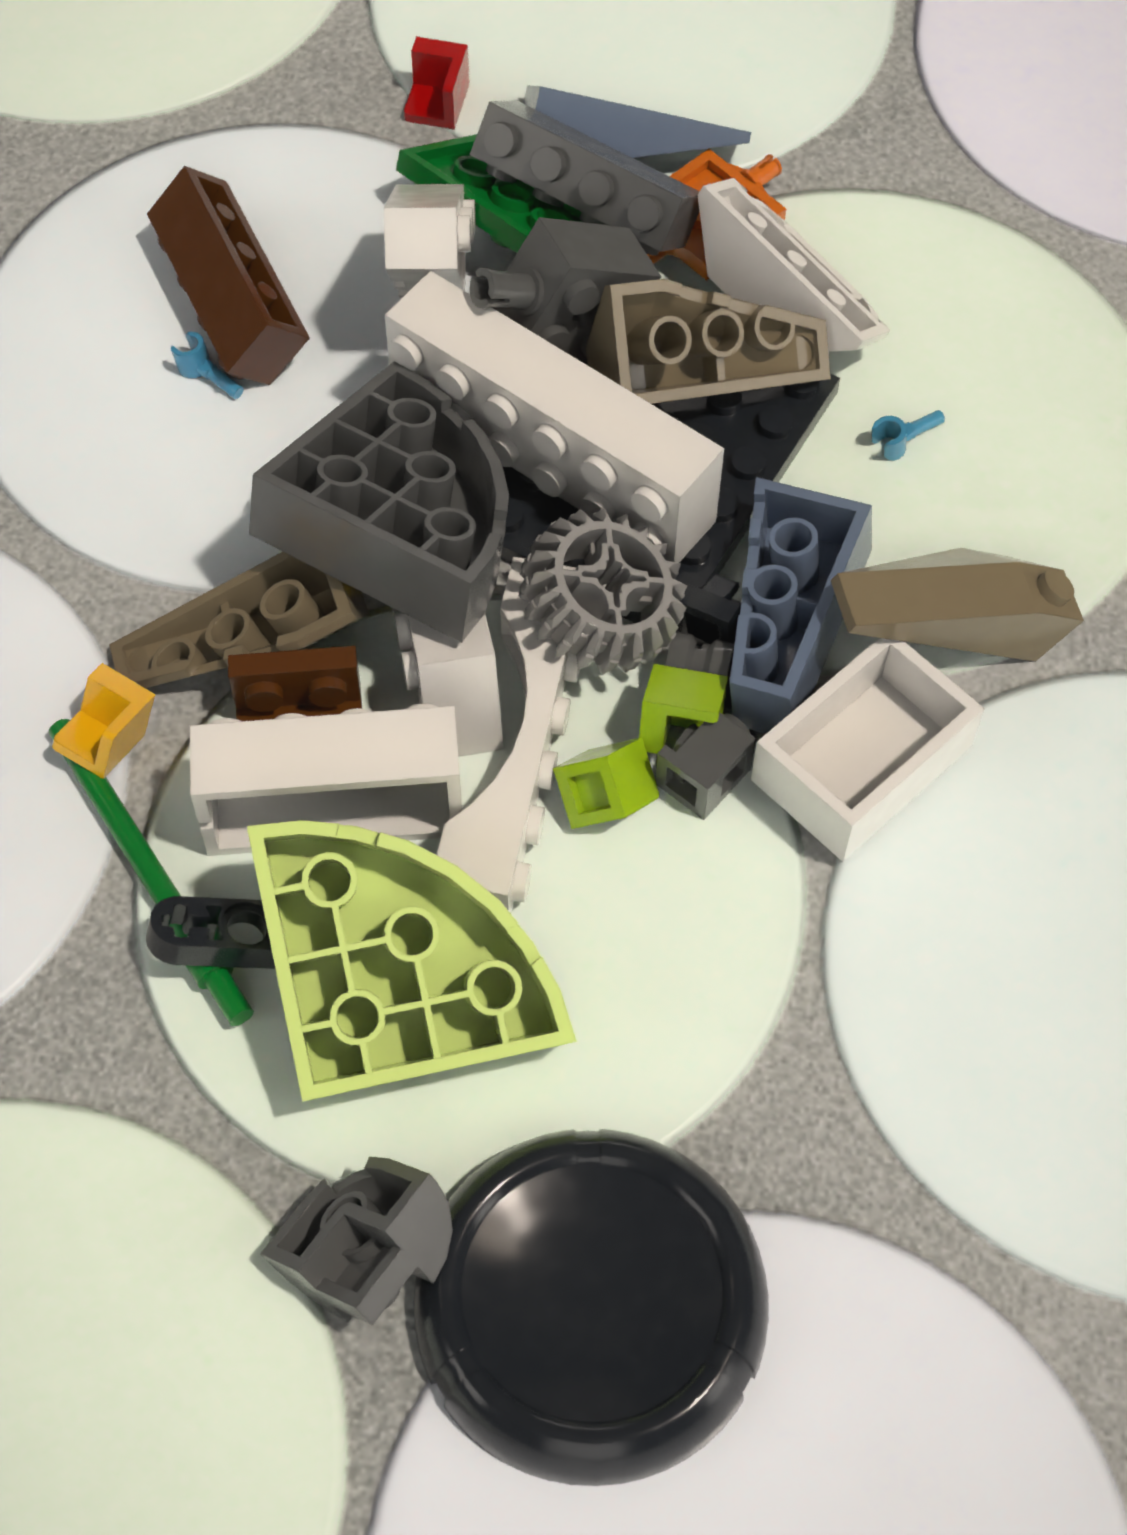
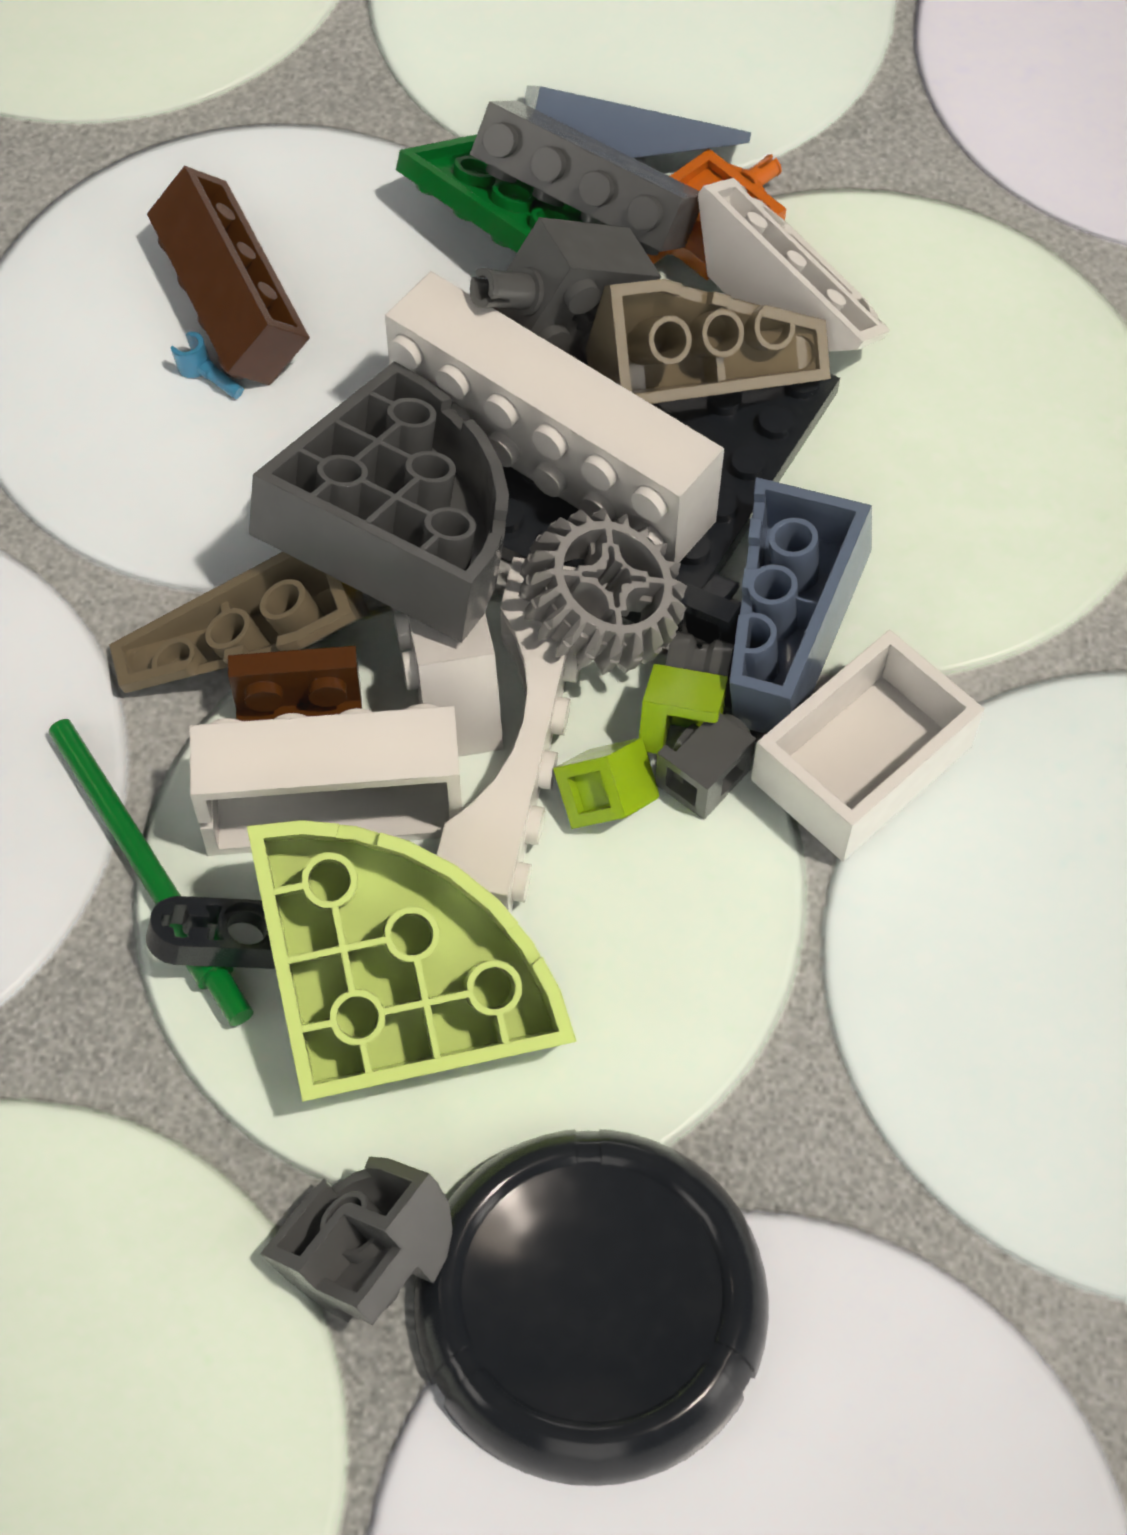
(108, 724): yellow panel -> none
(426, 232): white wedge -> none
(439, 82): red panel -> none
(902, 432): dark azure hand -> none
(961, 603): dark tan wedge -> none

